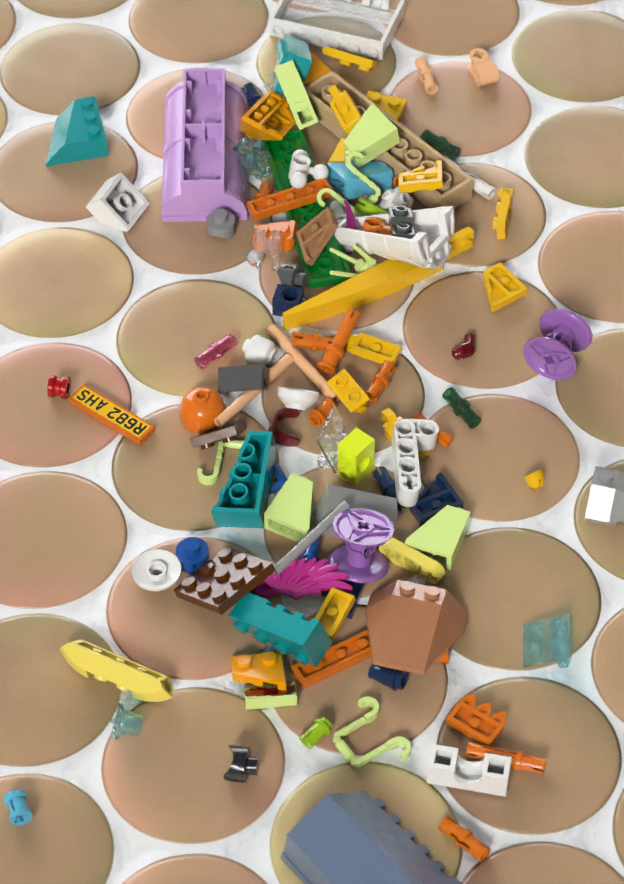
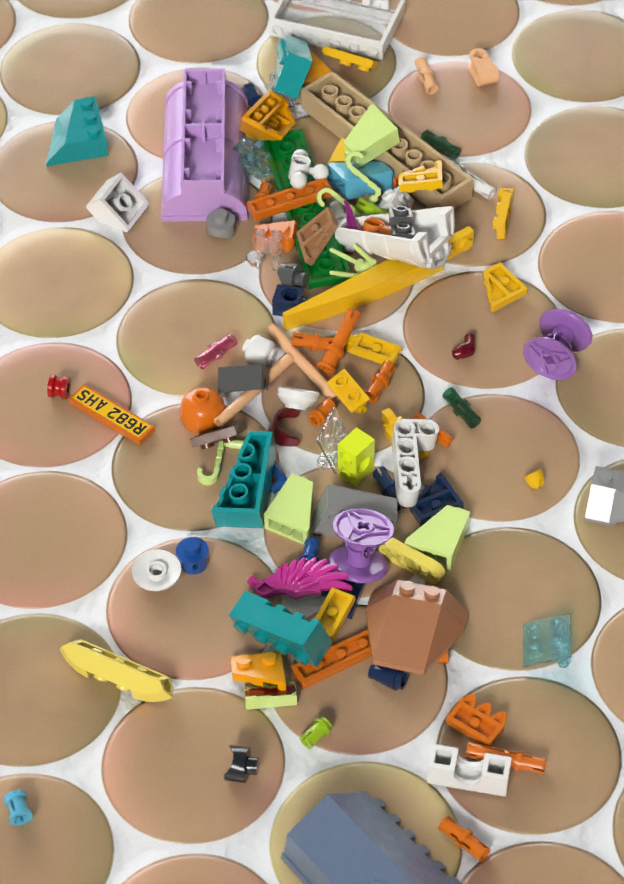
(125, 723): clear light blue piece -> none
(224, 580): reddish brown plate -> none
(296, 94): yellowish green slope -> none
(310, 538): light grey bar -> none
(344, 109): yellow hinge -> none
(348, 754): yellowish green piece -> none
(392, 105): yellow wing -> none

